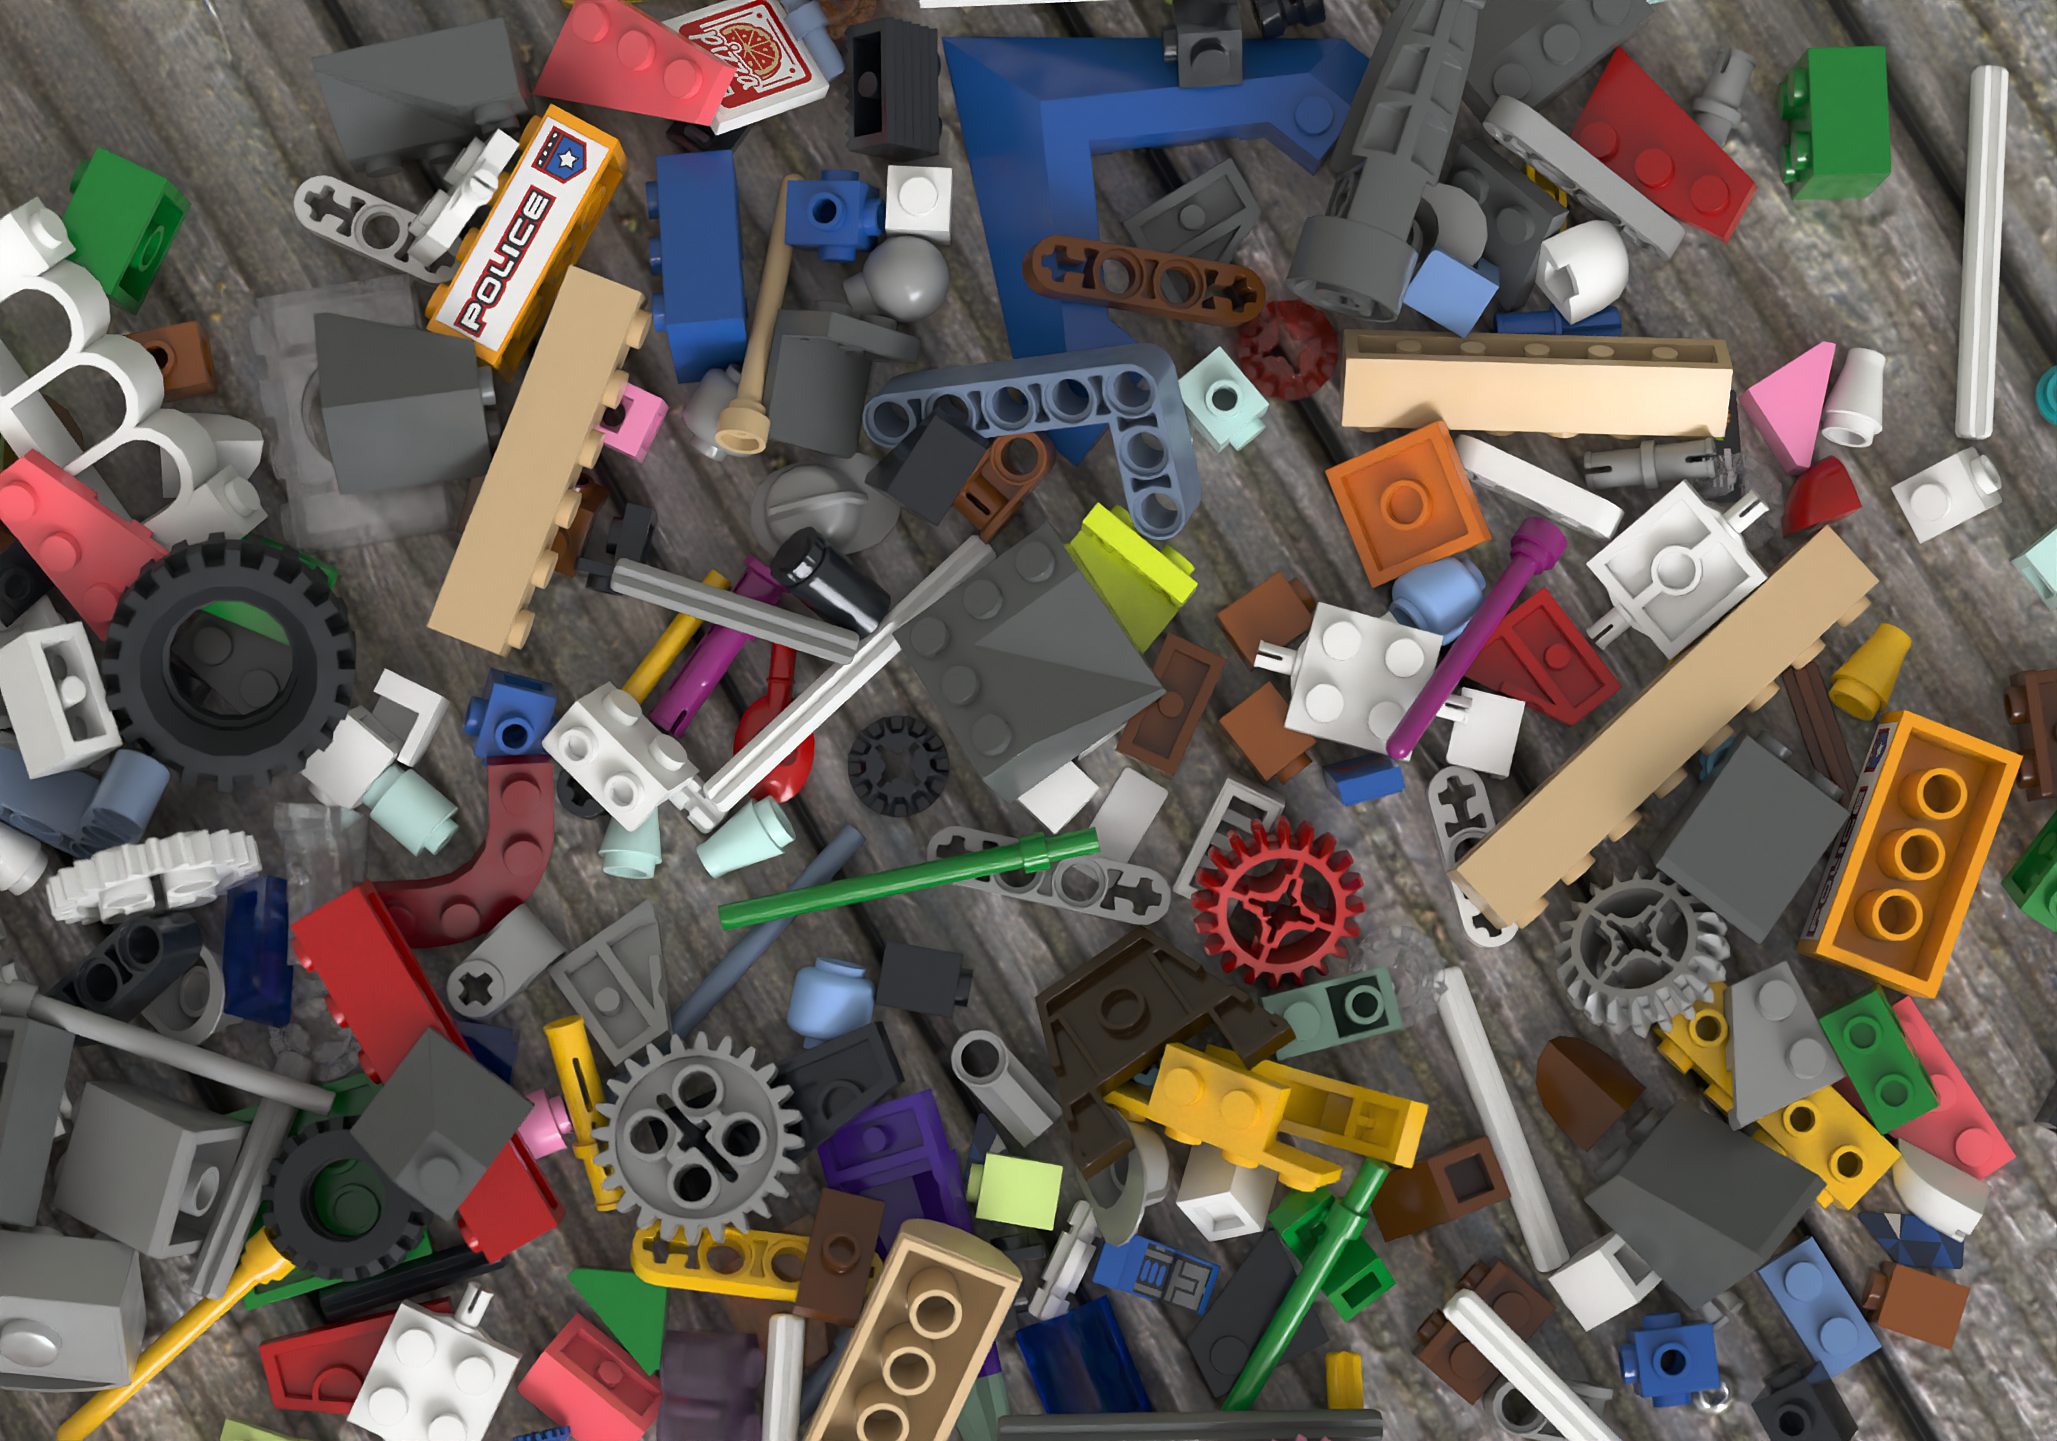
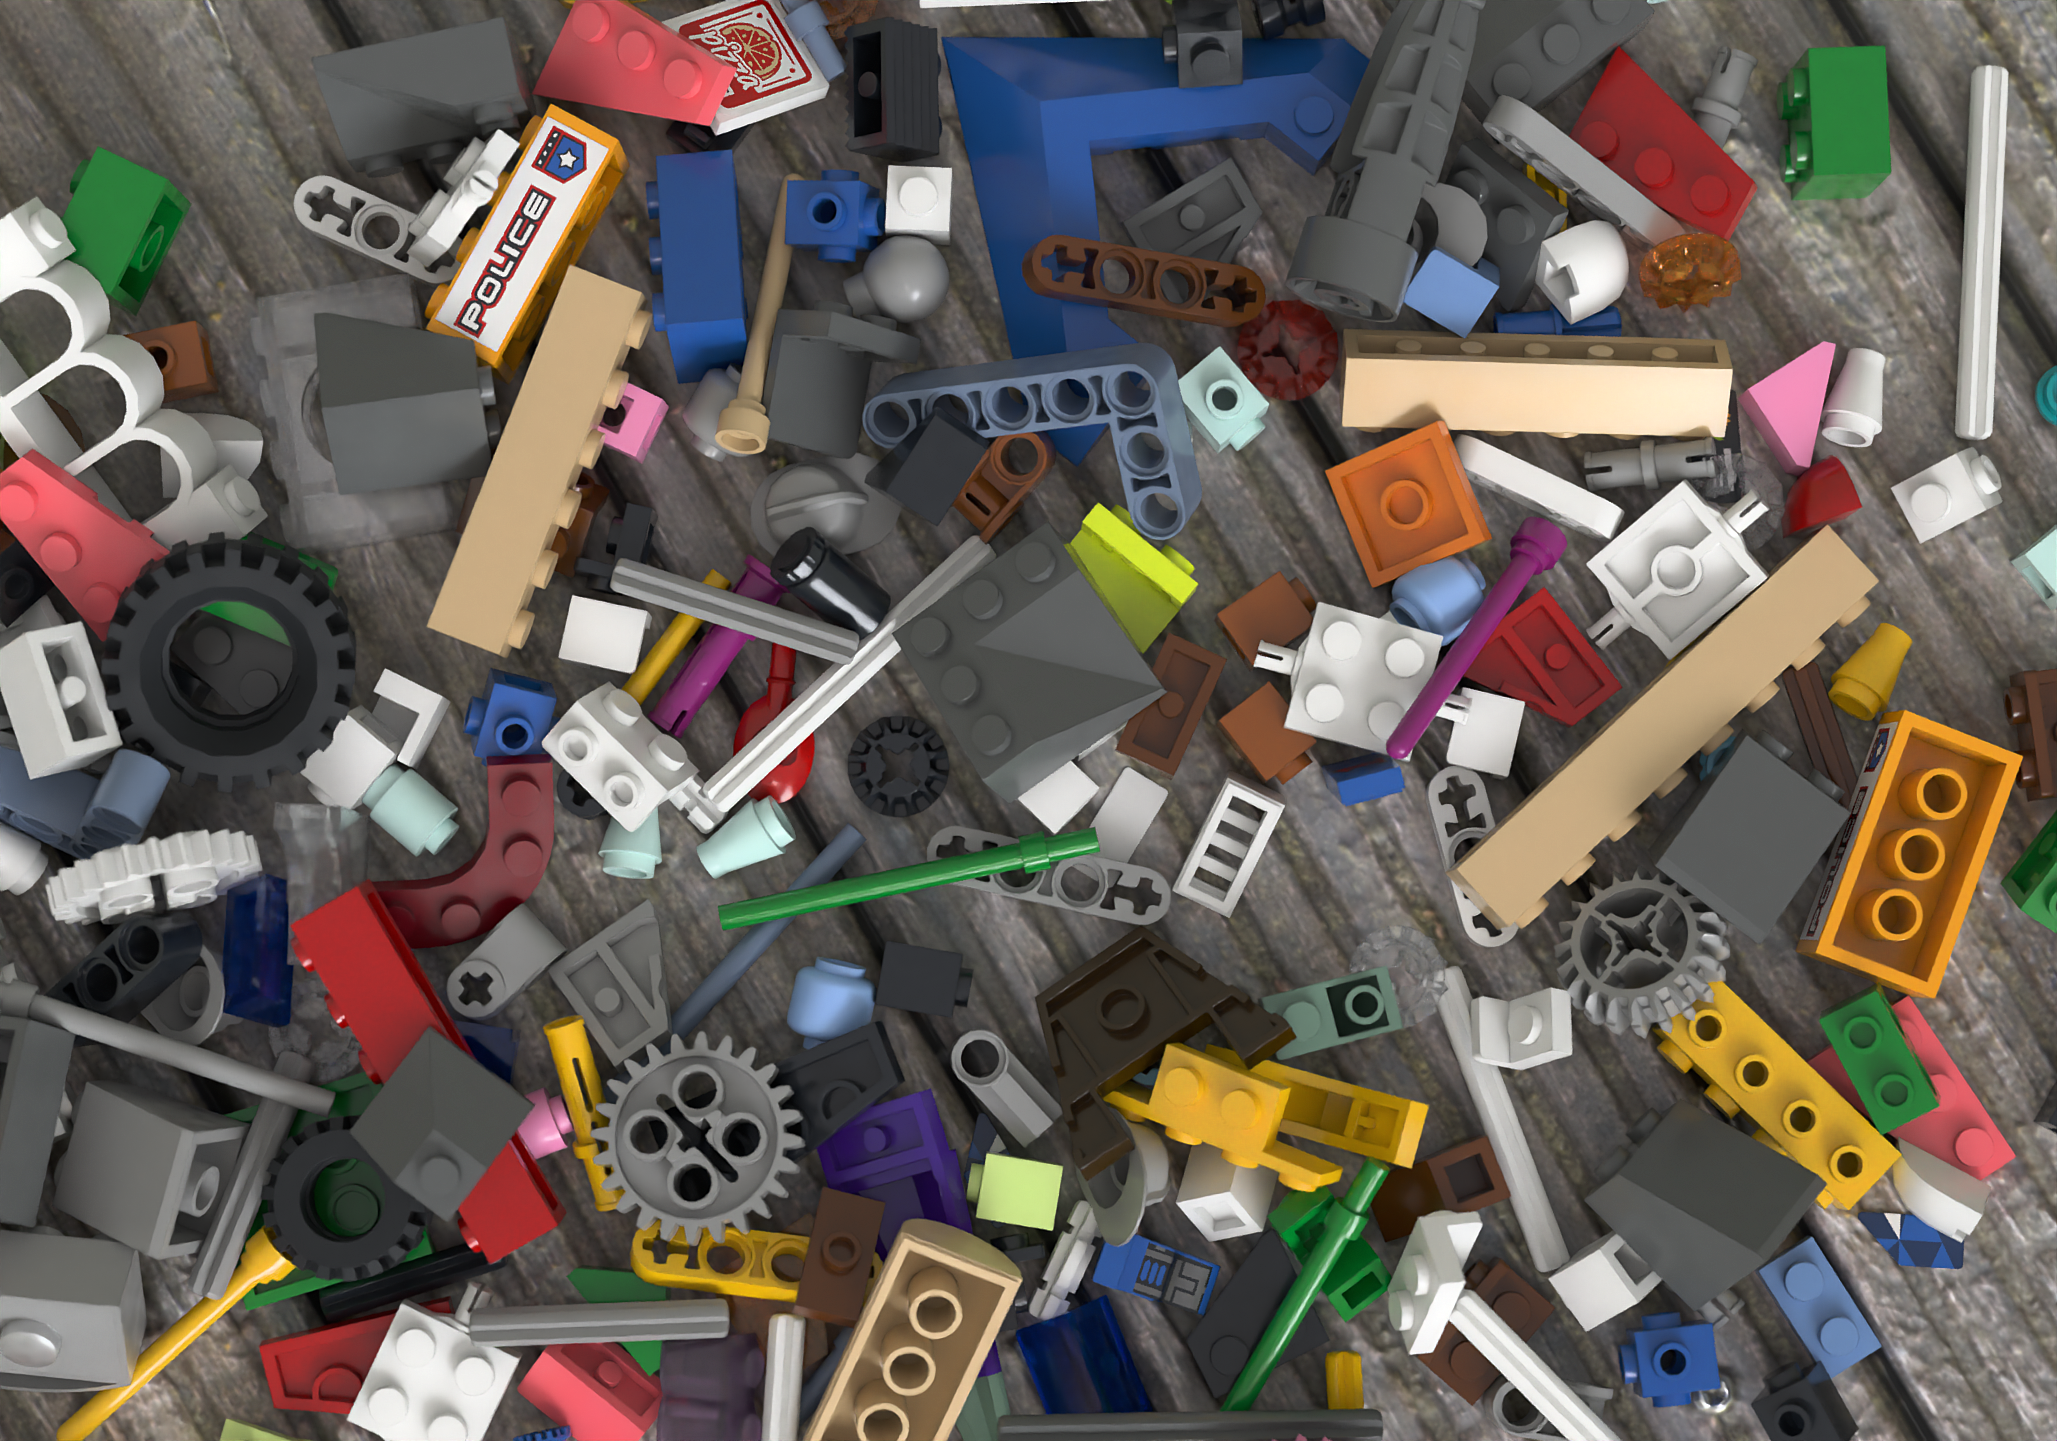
(599, 1322): none -> light grey axle
(603, 635): none -> white panel
(1302, 913): red gear -> none
(1431, 1277): none -> white bracket
(1522, 1030): none -> white bracket
(1583, 1088): reddish brown brick -> none
(1670, 262): none -> clear orange gear
(1774, 1046): light grey wing -> none
(1914, 1303): dark orange brick -> none

